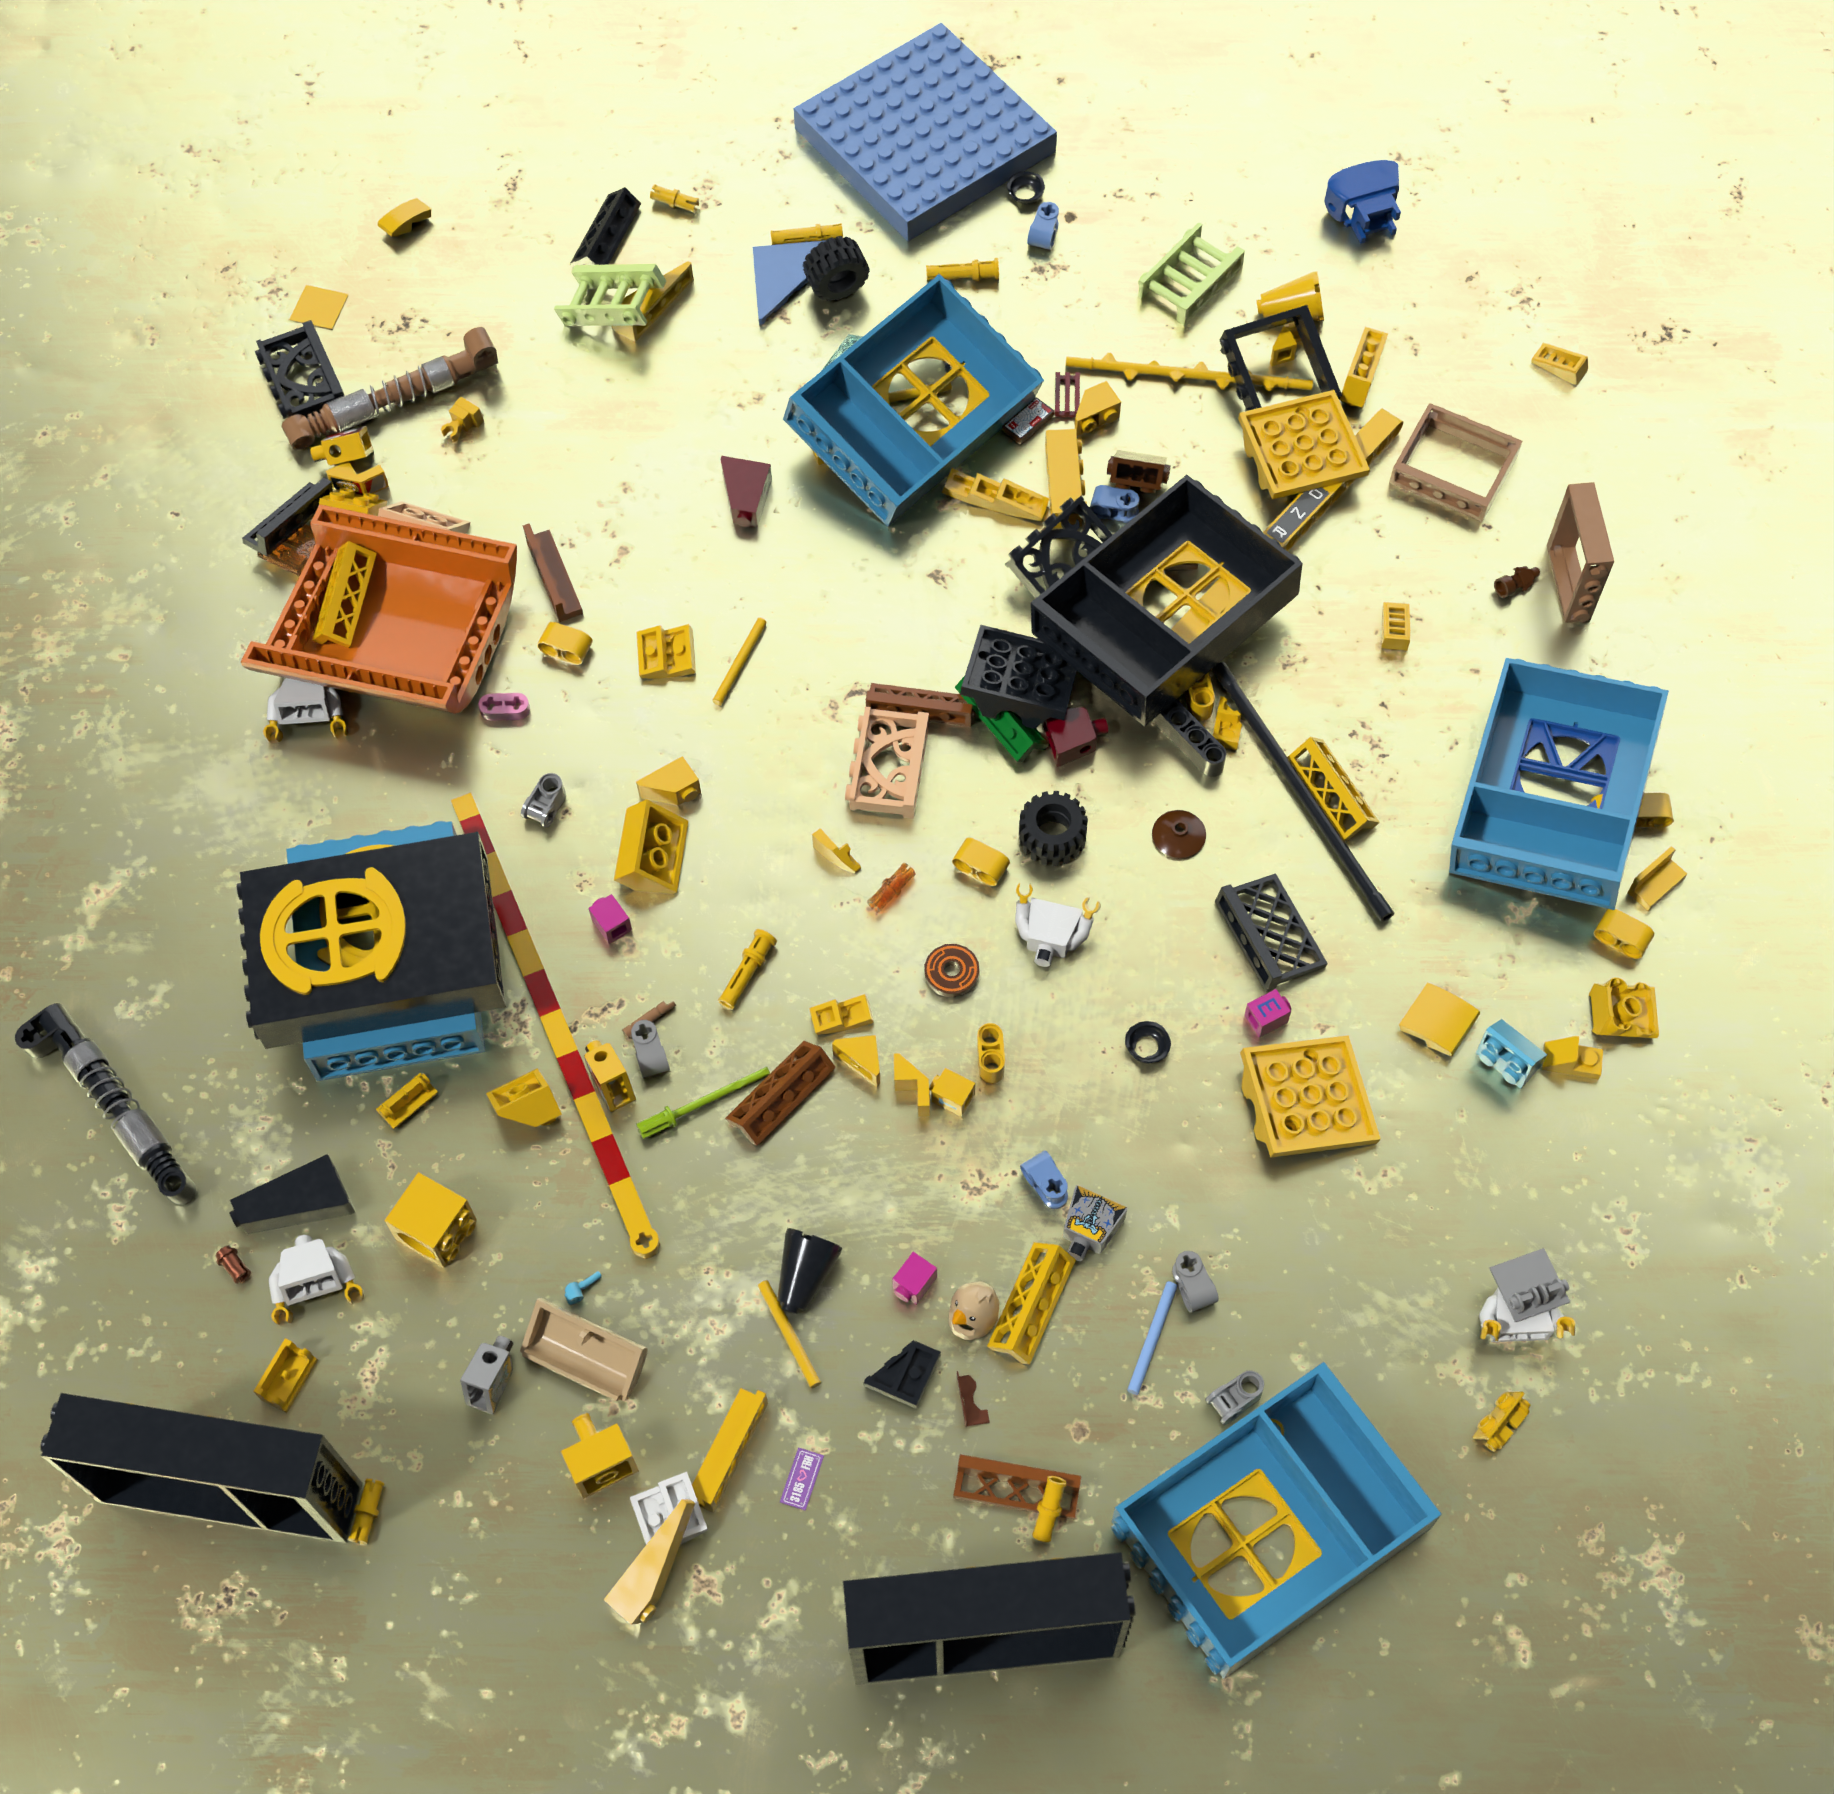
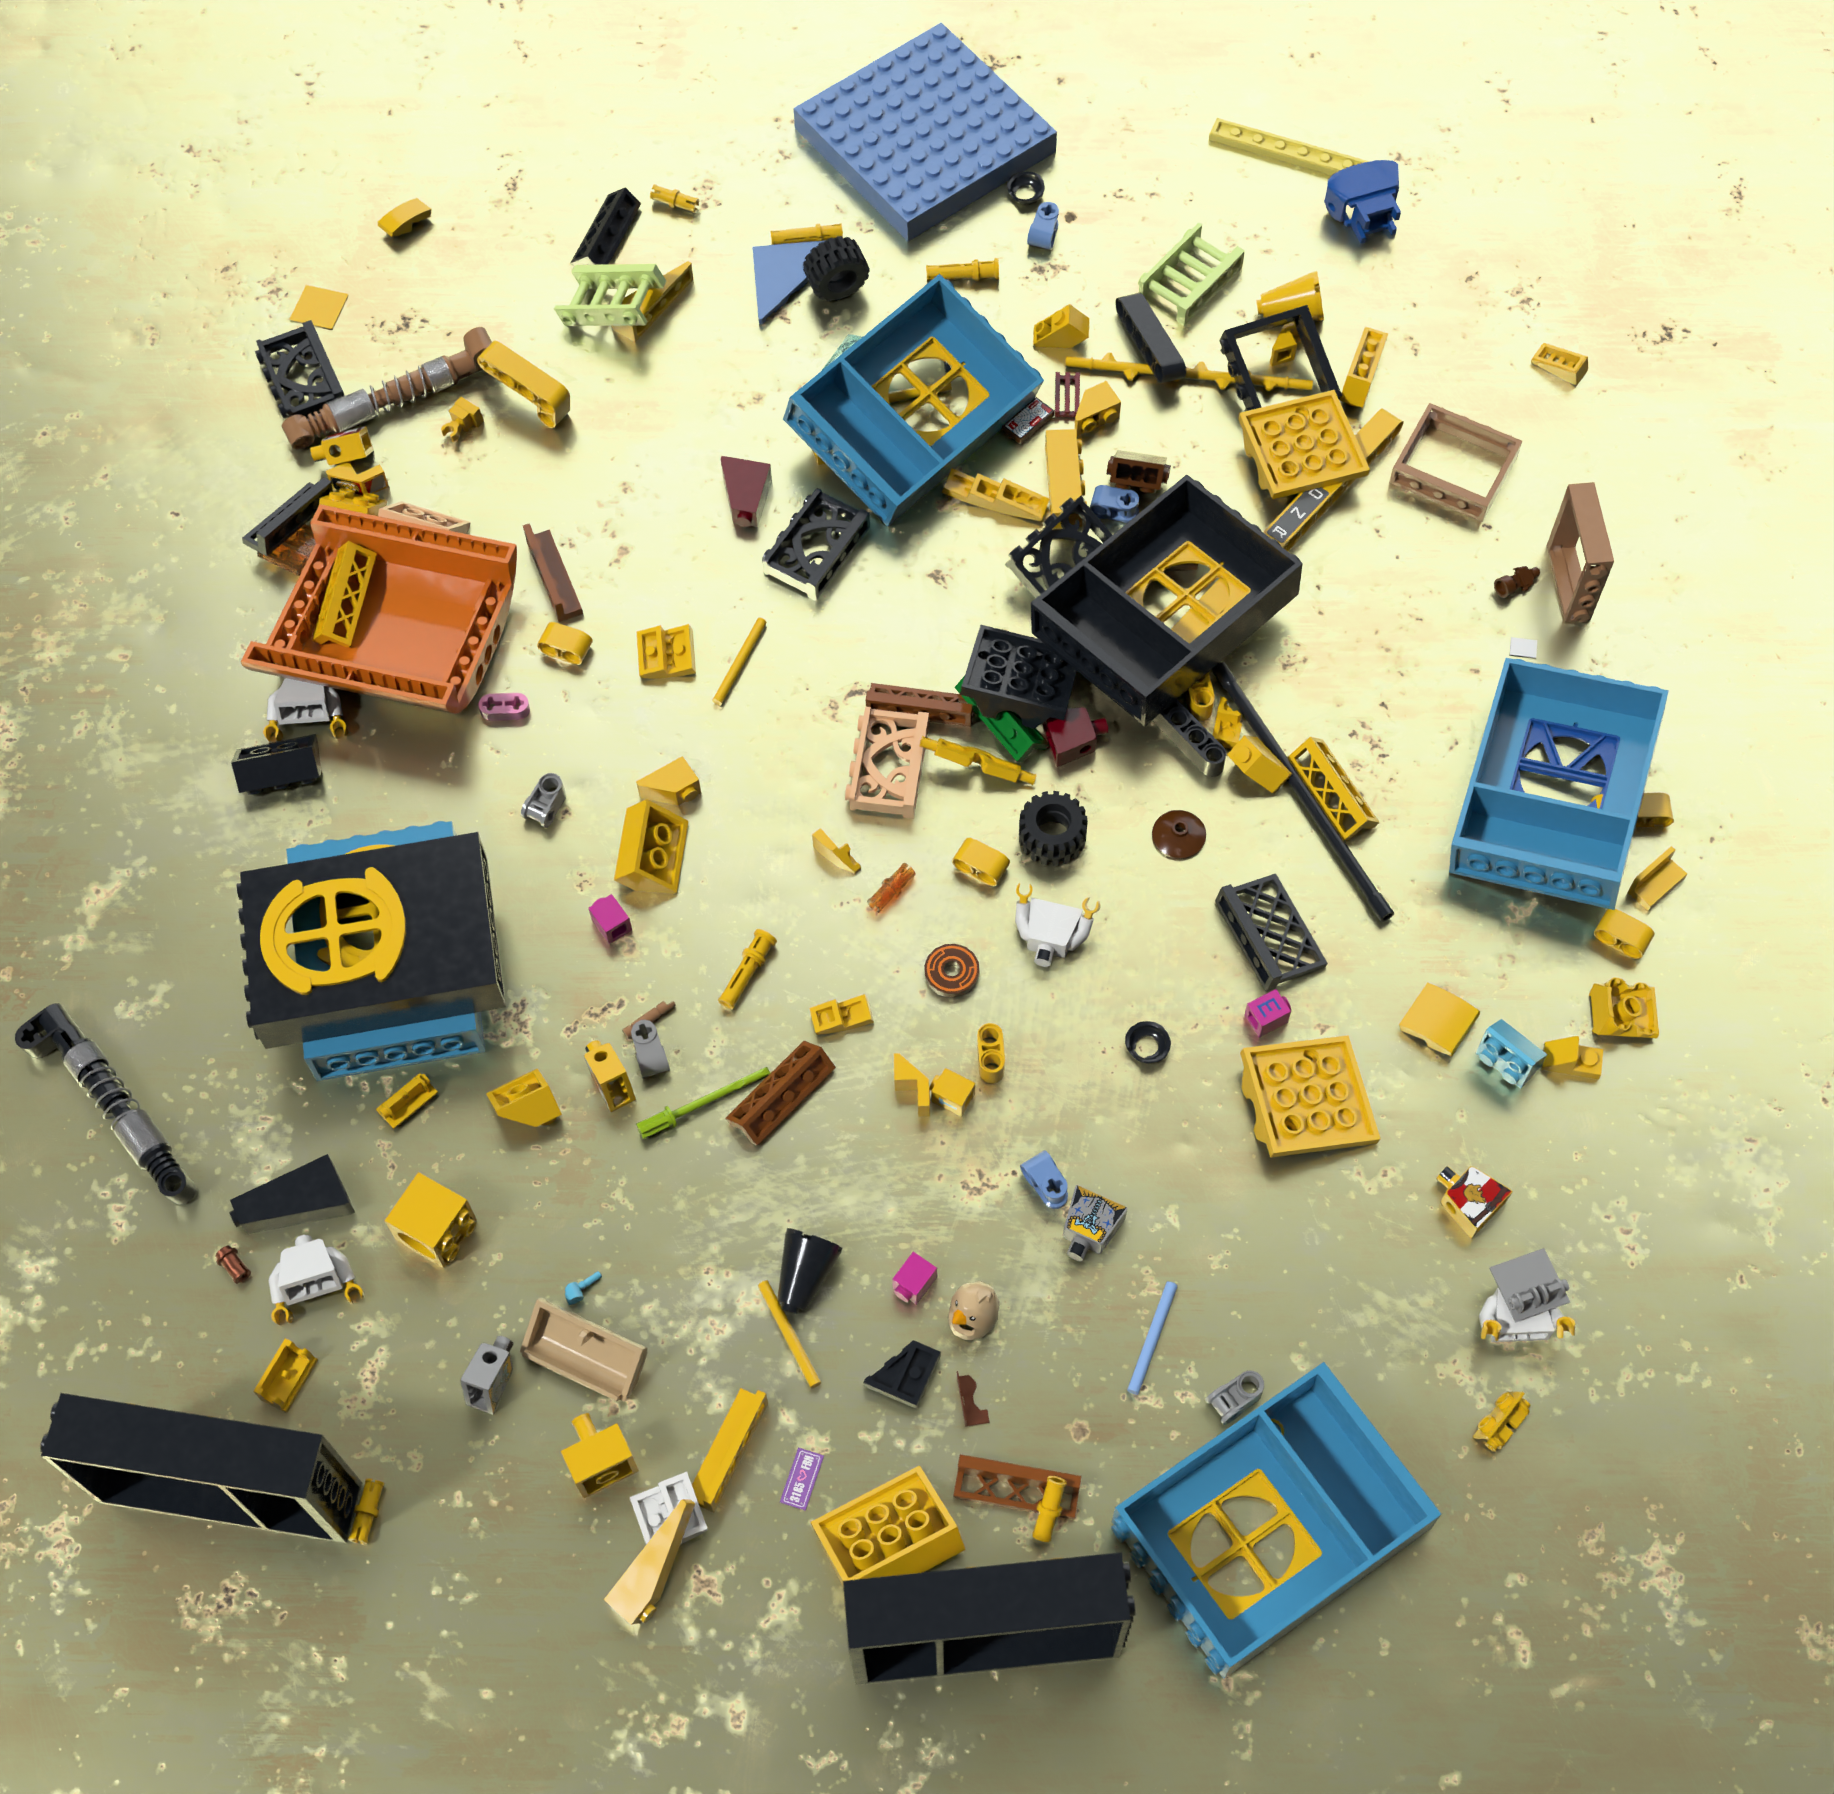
(277, 764): none -> black slope
(528, 381): none -> yellow beam
(561, 1039): piece -> none
(799, 527): none -> black fence
(860, 1055): yellow slope -> none
(889, 1530): none -> yellow slope
(966, 755): none -> yellow piece
(1037, 1302): yellow fence -> none
(1062, 329): none -> yellow slope
(1150, 337): none -> black beam
(1195, 1286): light grey piece -> none
(1259, 763): none -> yellow slope
(1280, 147): none -> light yellow tile
(1395, 641): yellow slope -> none
(1472, 1197): none -> torso
(1523, 647): none -> white sticker

